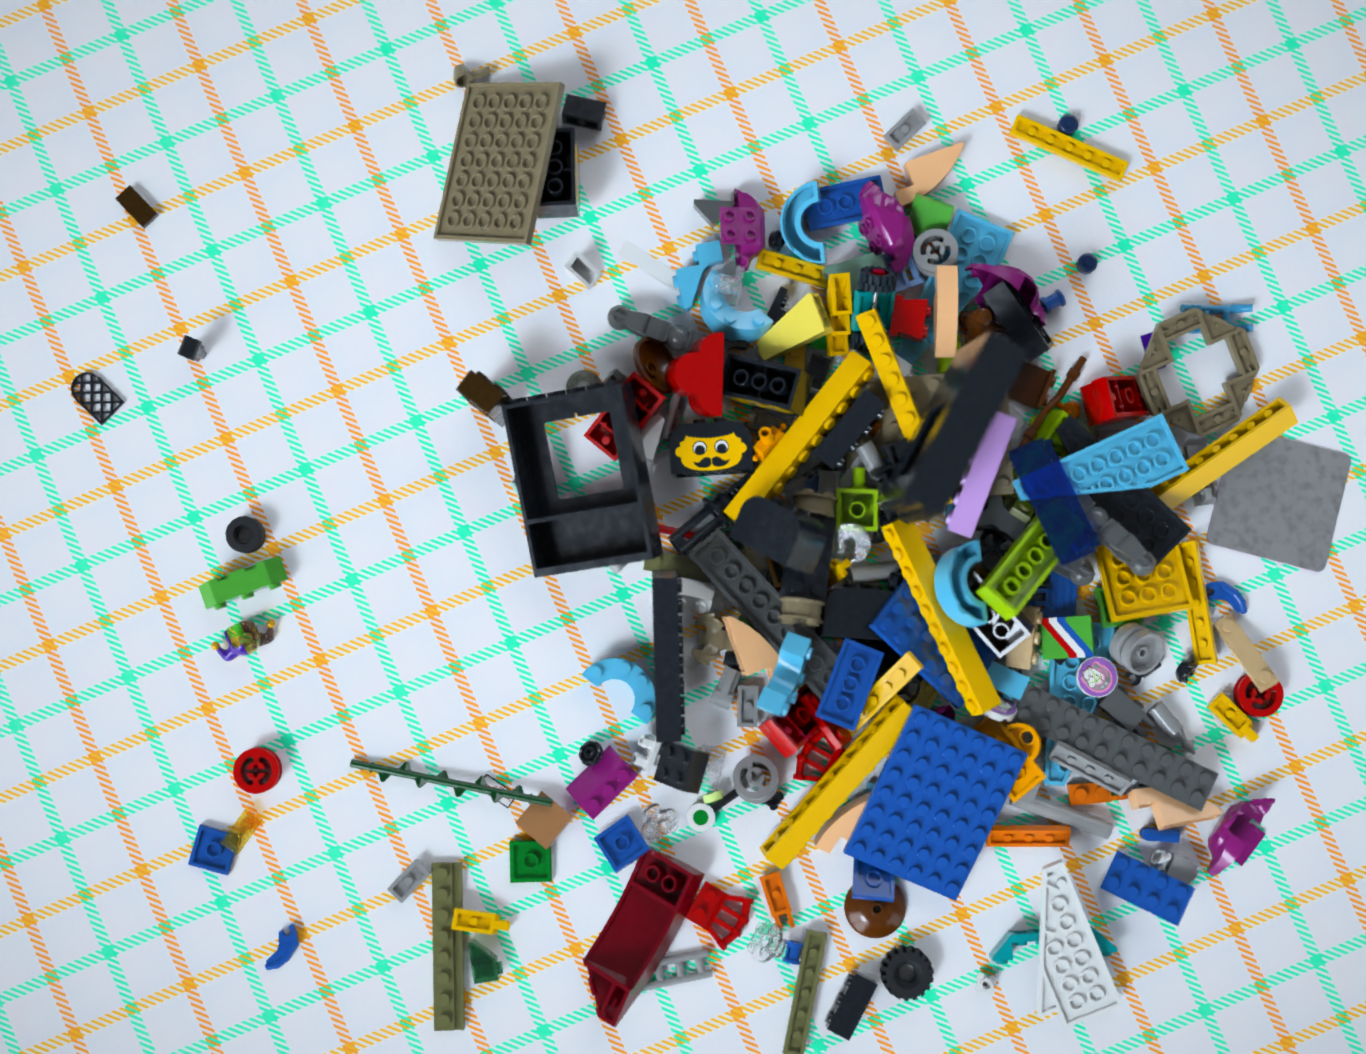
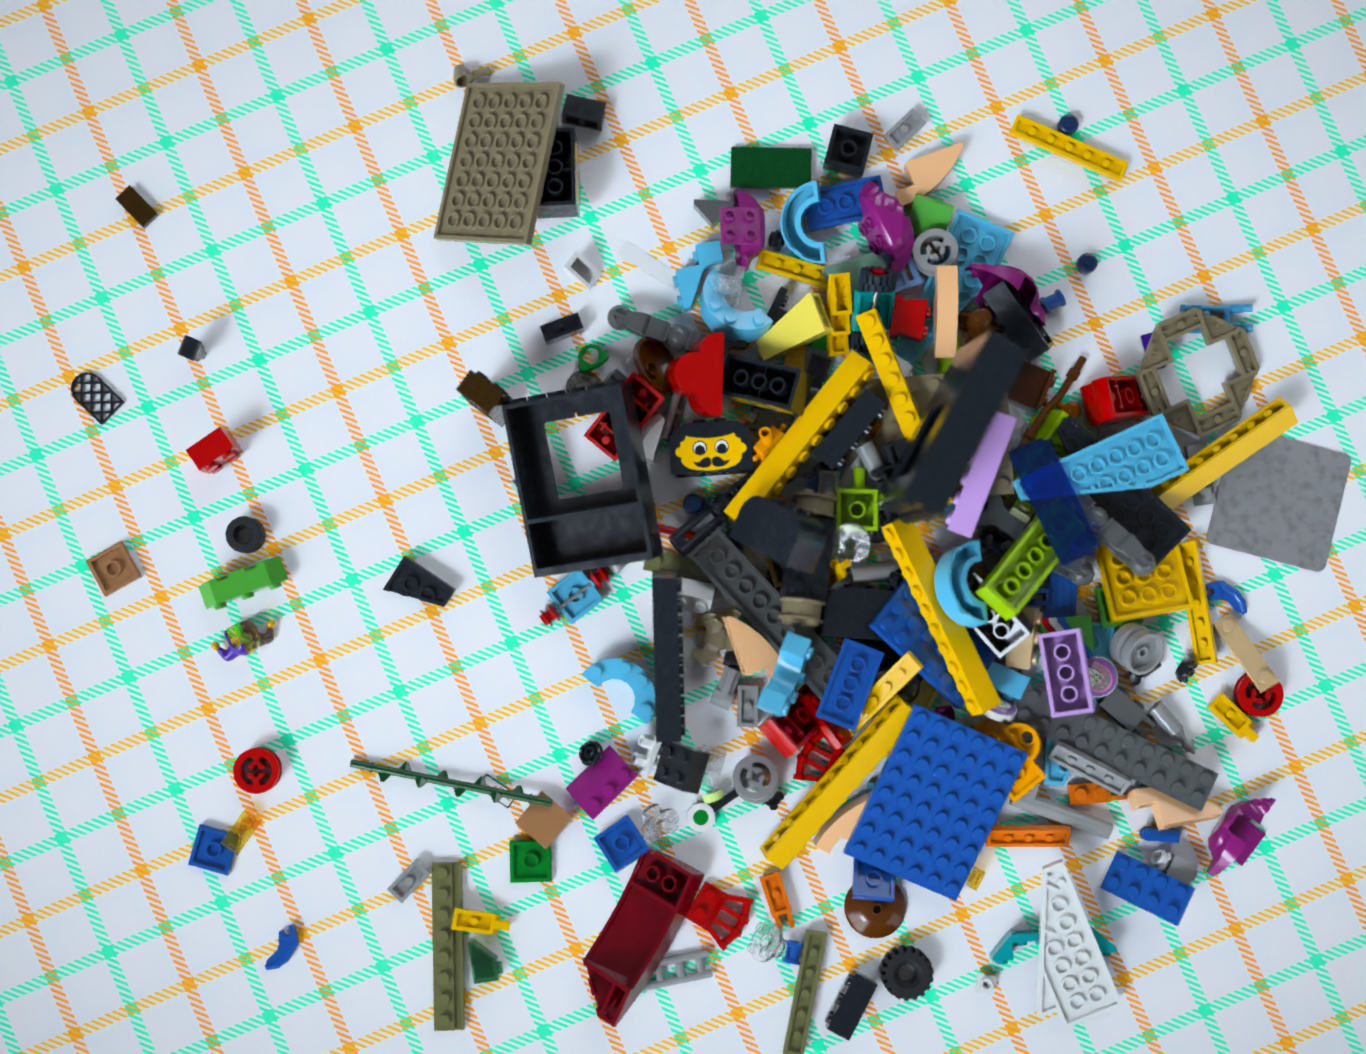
(114, 568): none -> medium nougat tile
(214, 451): none -> red brick
(419, 583): none -> black wing
(562, 328): none -> black hinge
(574, 596): none -> medium azure plate
(603, 356): none -> green piece
(692, 503): none -> dark blue piece
(770, 167): none -> dark green tile
(847, 151): none -> black brick
(975, 878): none -> clear yellow plate
(1066, 673): none -> lavender brick

